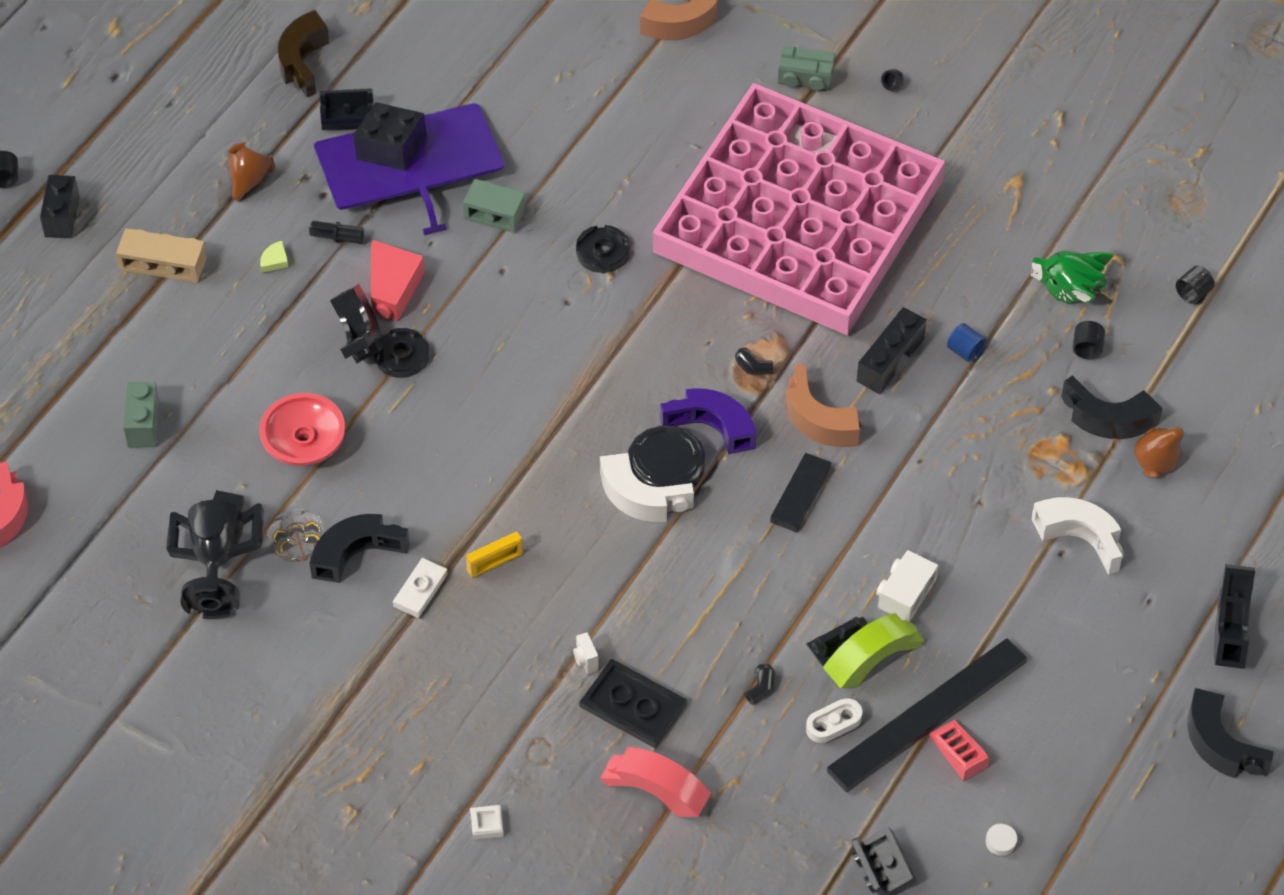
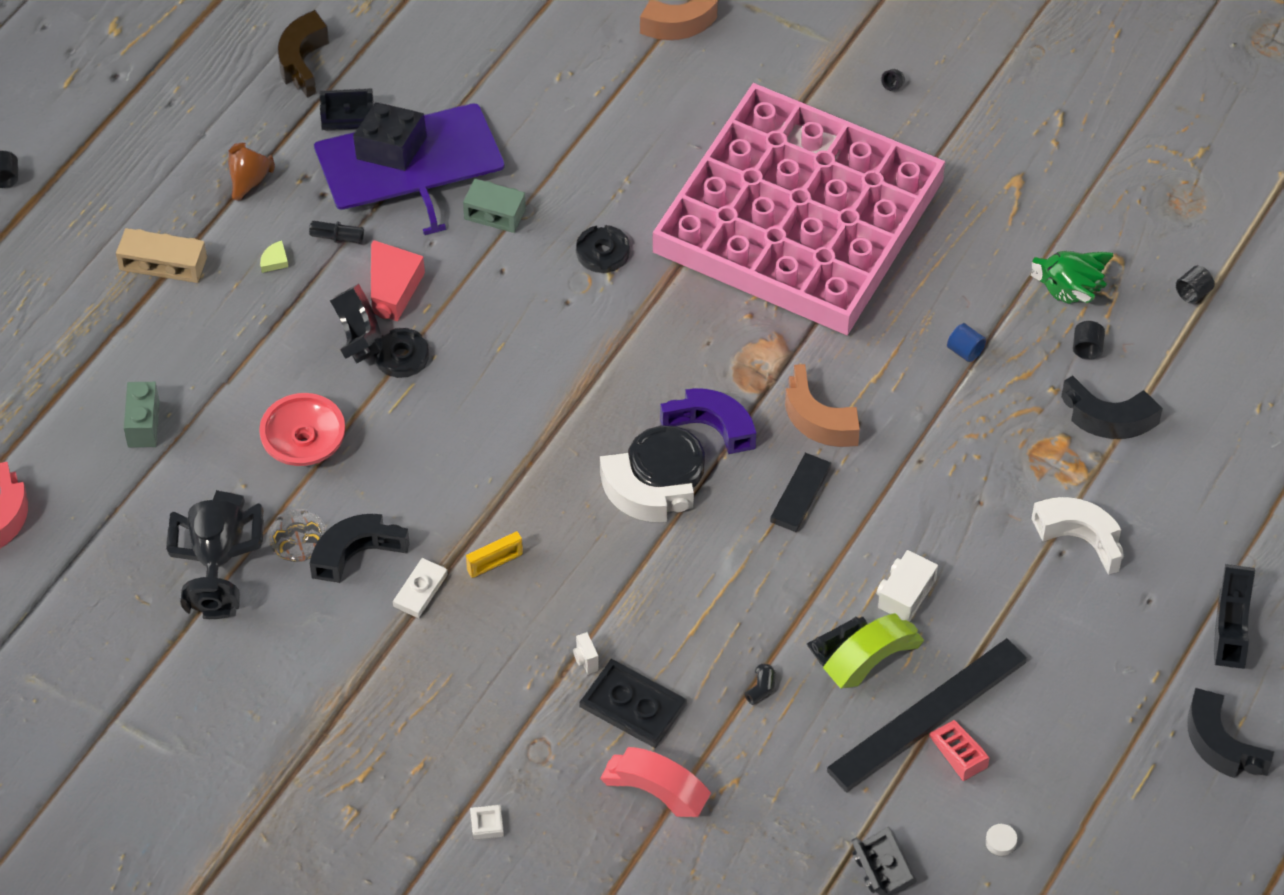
(59, 206): black brick -> none
(751, 364): black arm -> none
(806, 68): sand green brick -> none
(831, 720): white plate -> none
(899, 338): black arch -> none
(1159, 451): dark orange hat -> none

